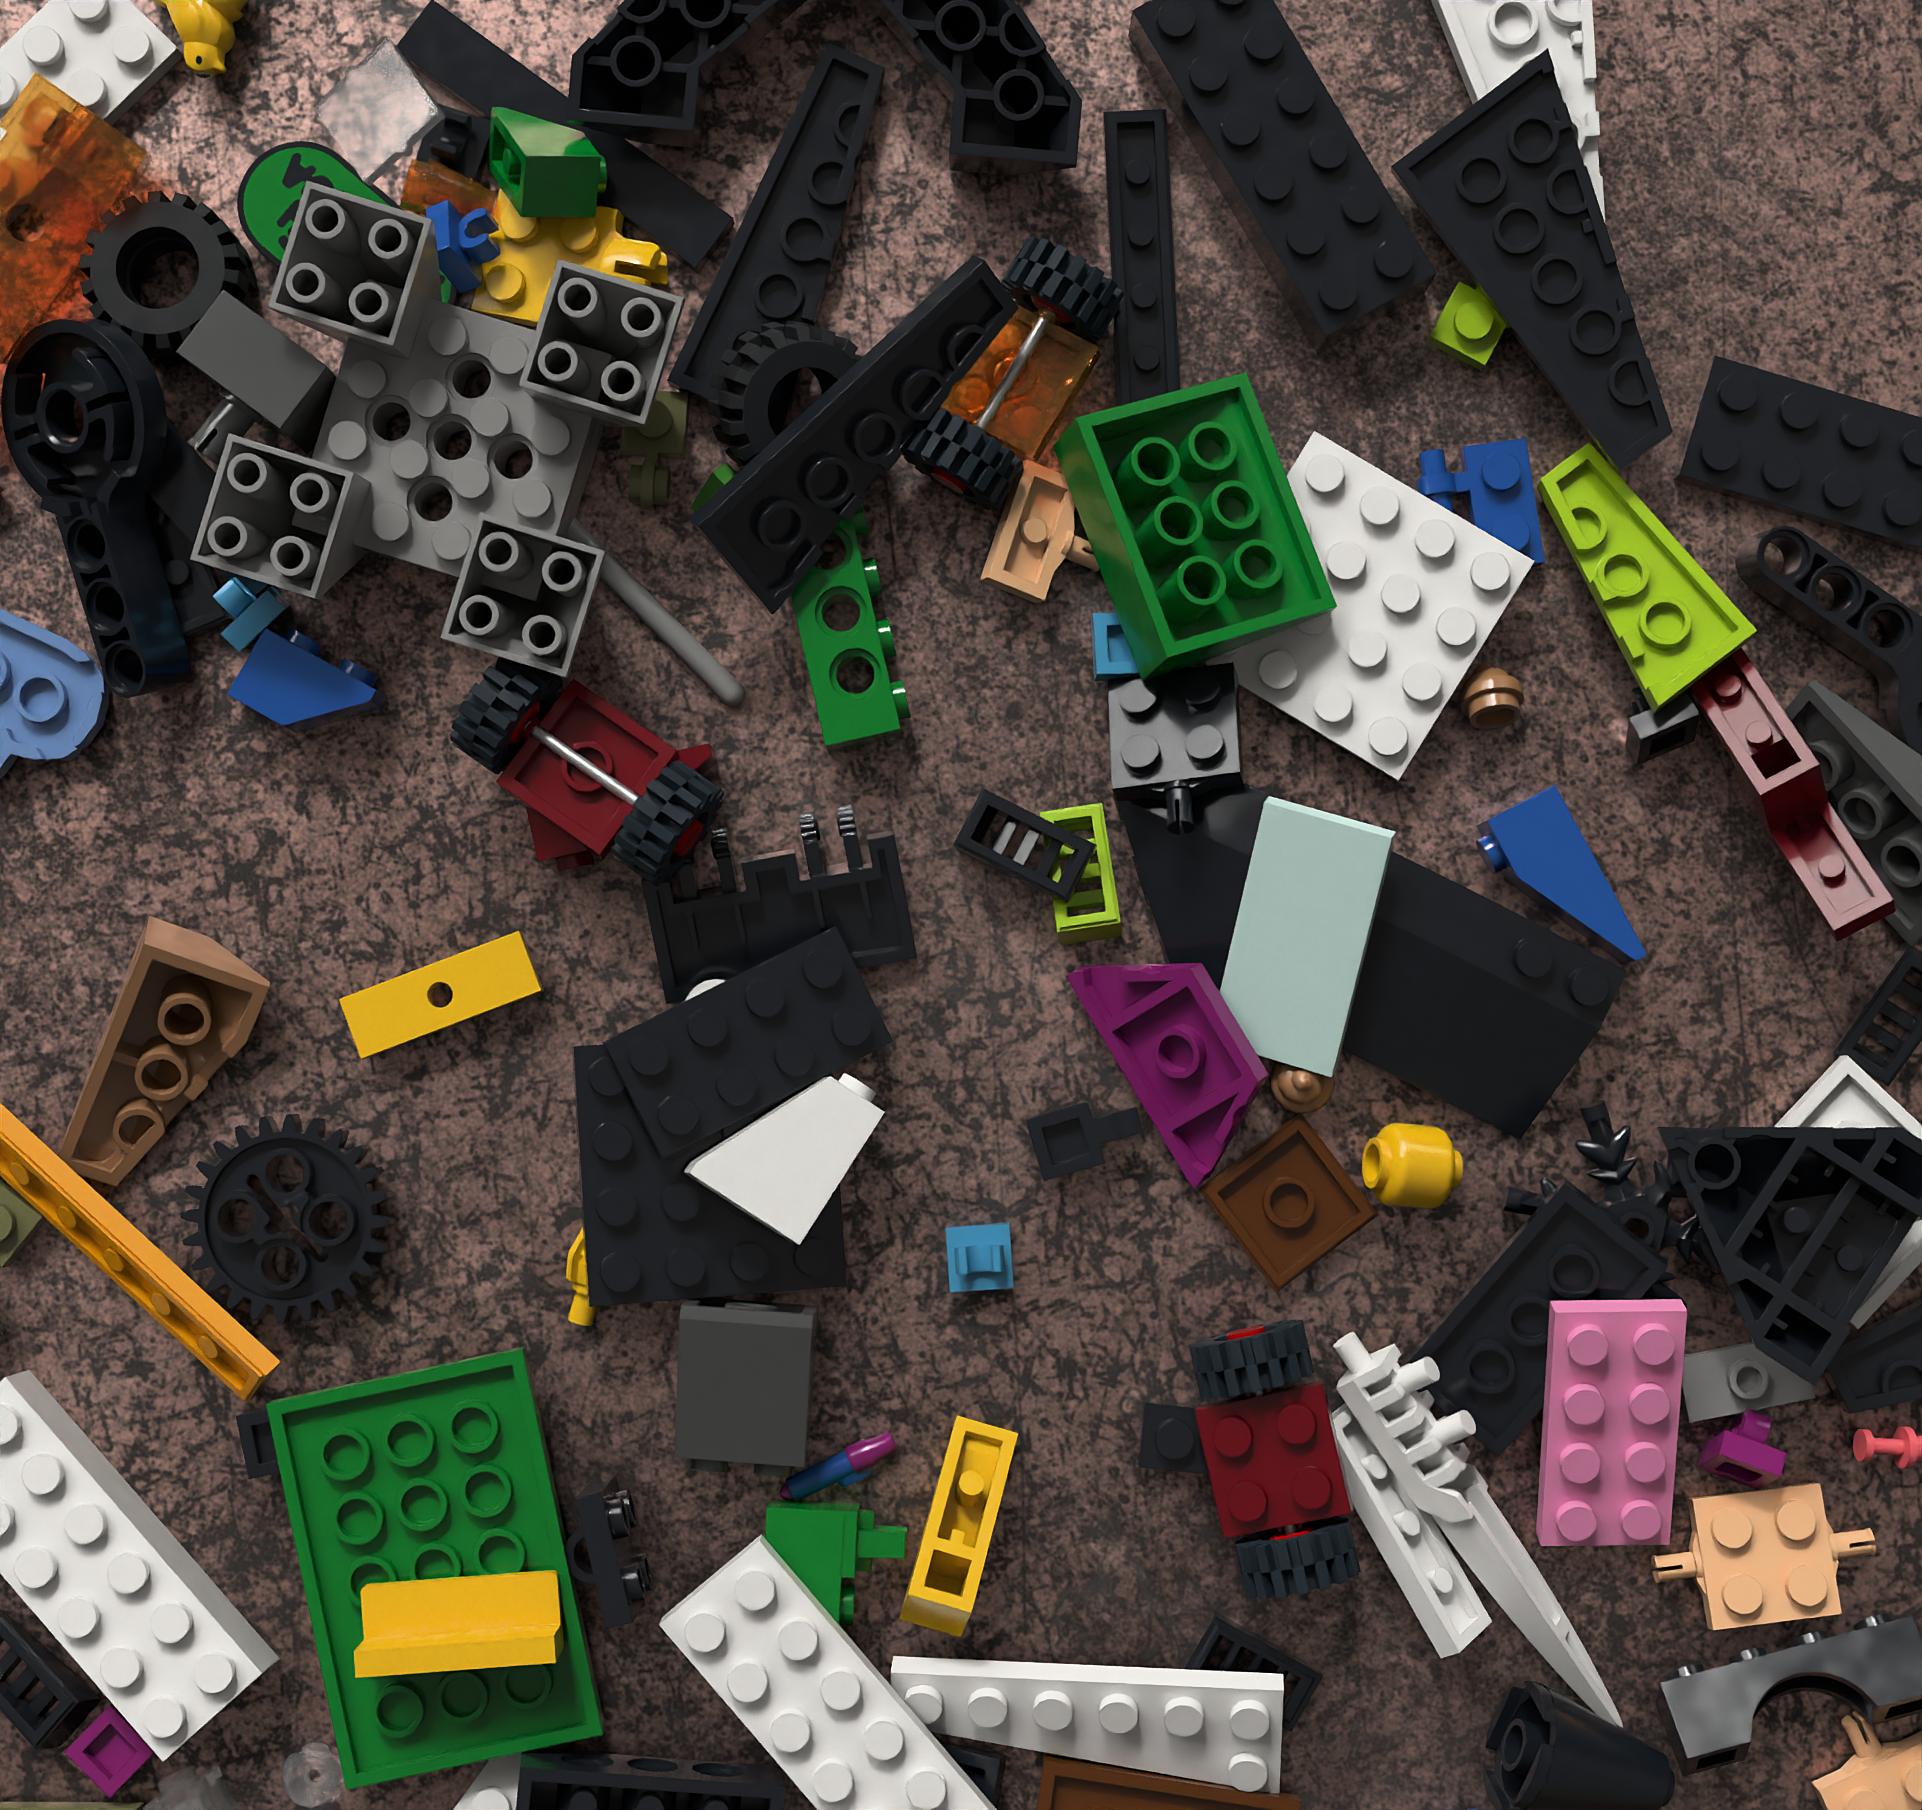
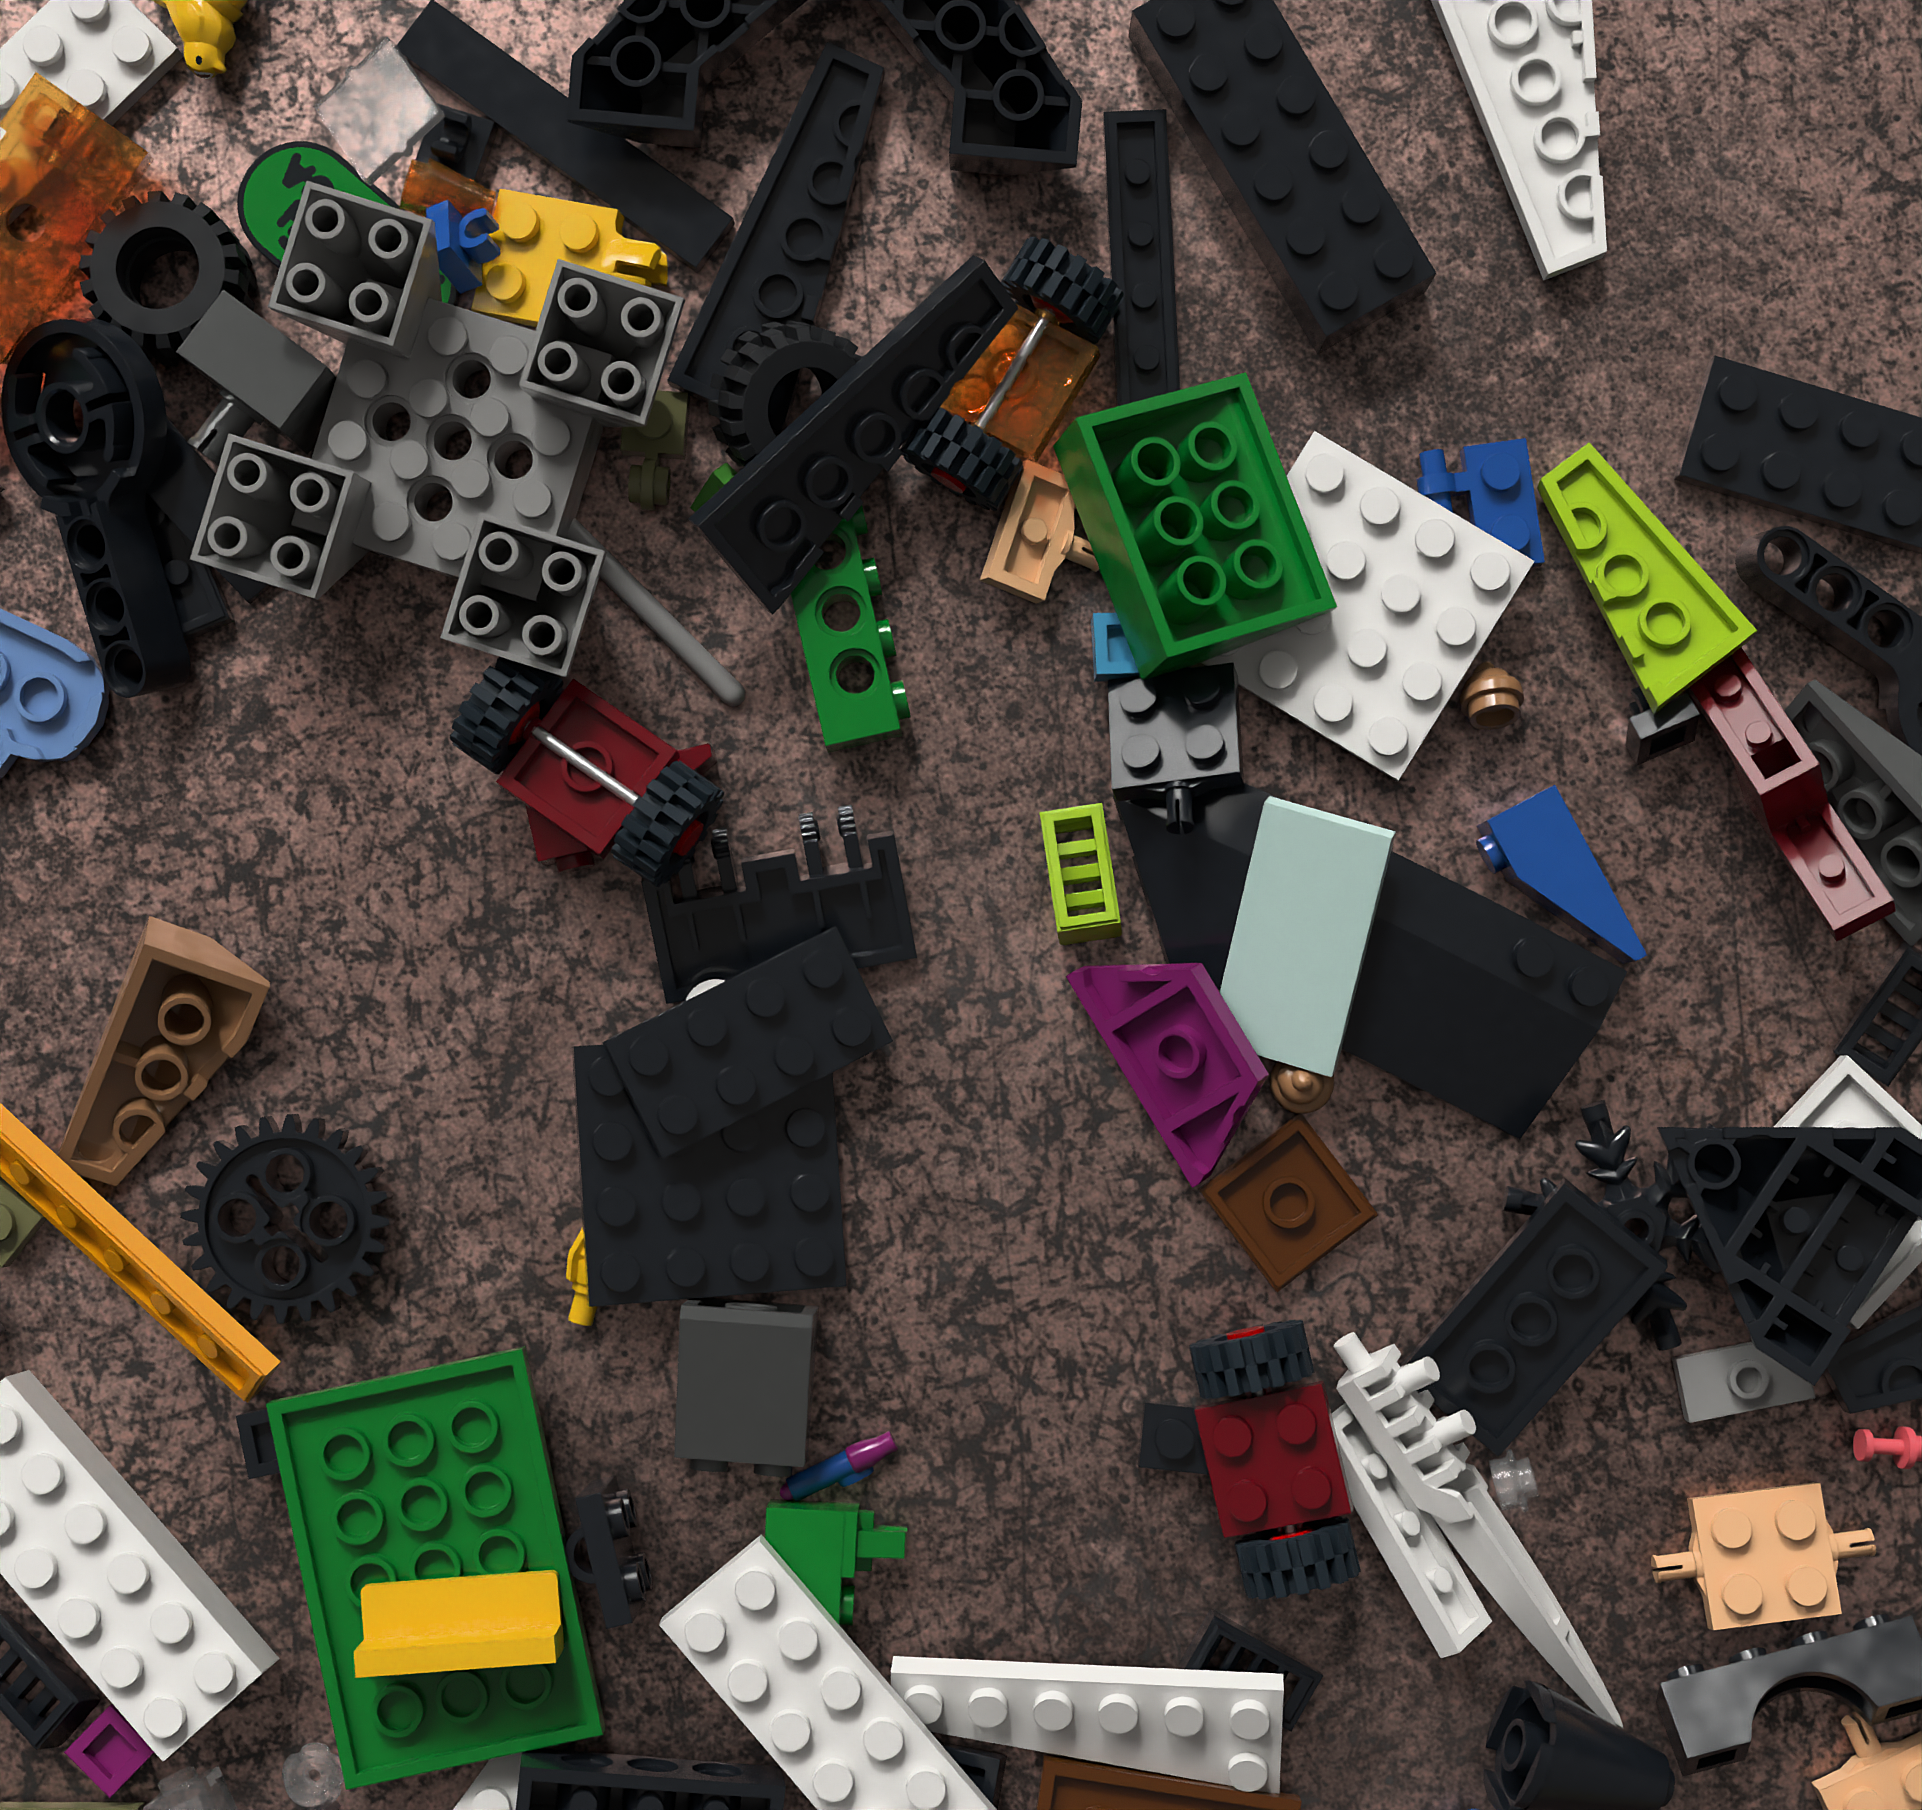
(250, 613): dark azure tile -> none
(298, 688): blue slope -> none
(406, 1007): yellow tile -> none
(544, 166): green slope -> none
(792, 1155): white slope -> none
(959, 1527): yellow slope -> none
(979, 822): black slope -> none
(979, 1257): dark azure tile -> none
(1072, 1139): black plate -> none
(1411, 1166): yellow head -> none
(1467, 327): lime plate -> none
(1513, 1481): none -> clear plate
(1529, 232): black wing -> none
(1610, 1422): bright pink plate -> none
(1743, 1453): magenta tile -> none

